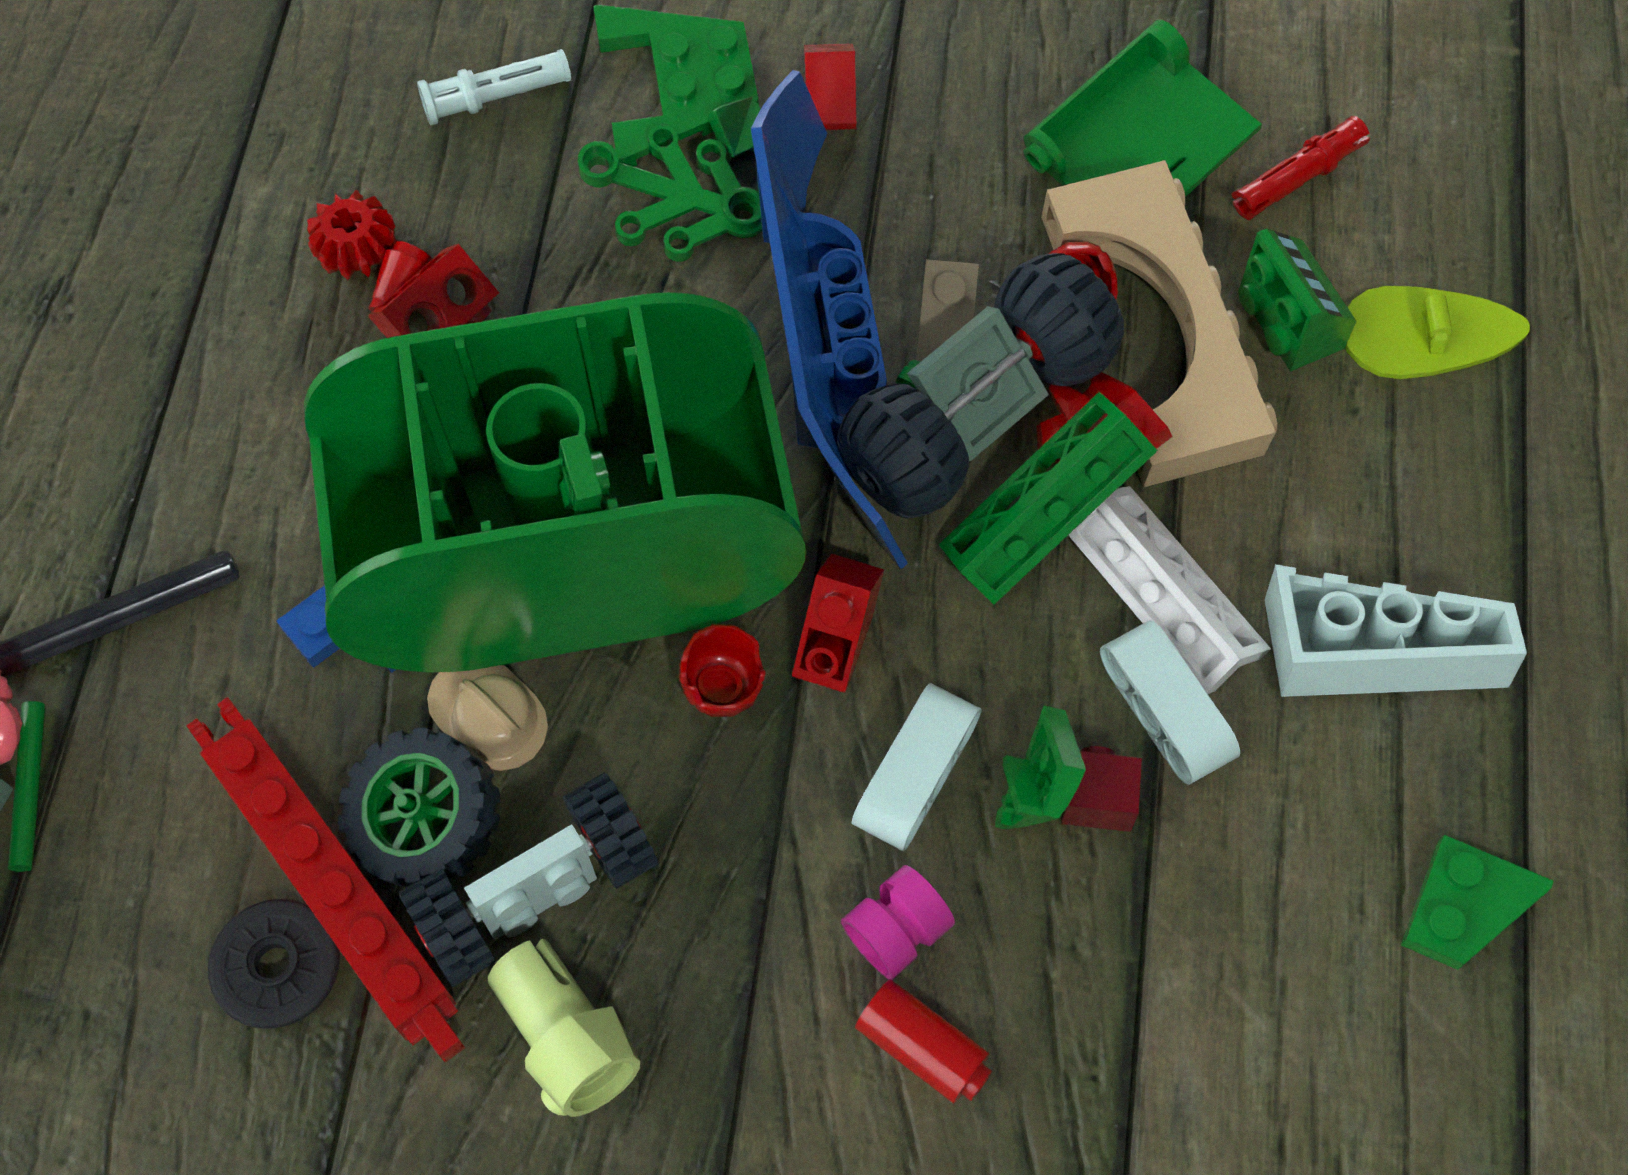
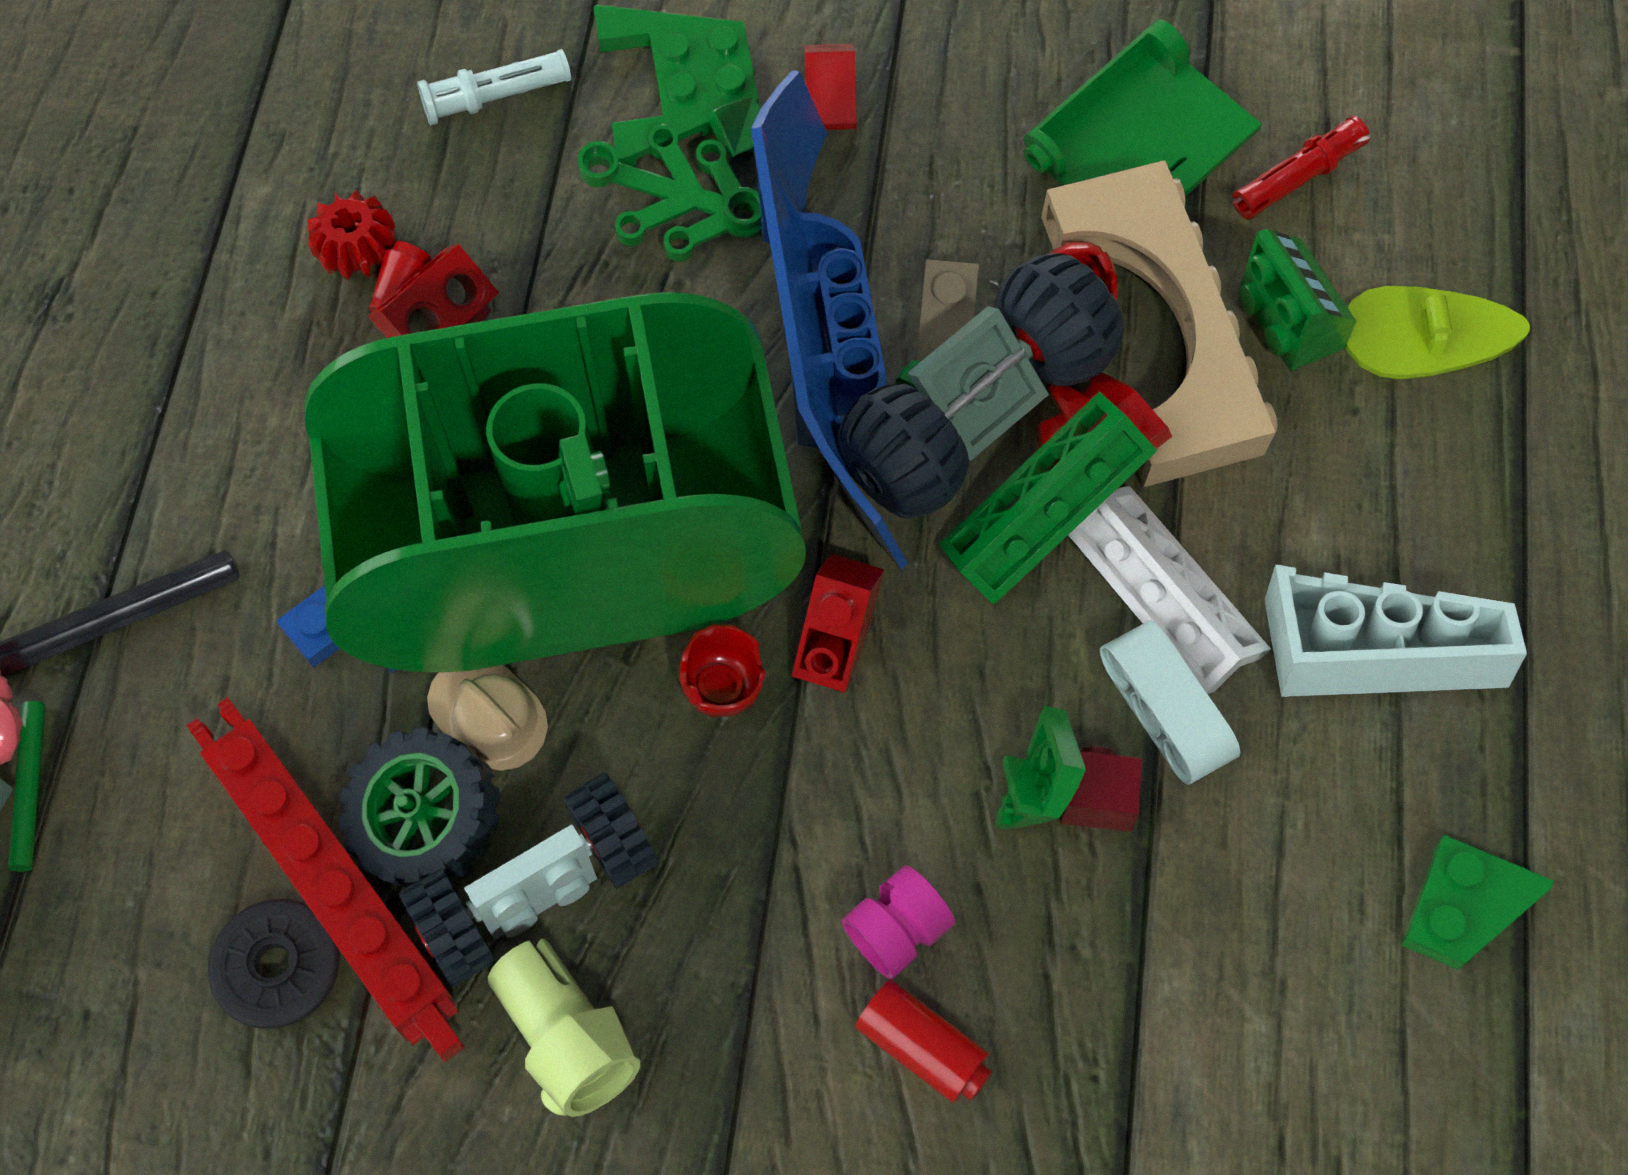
(916, 767): light aqua beam -> none

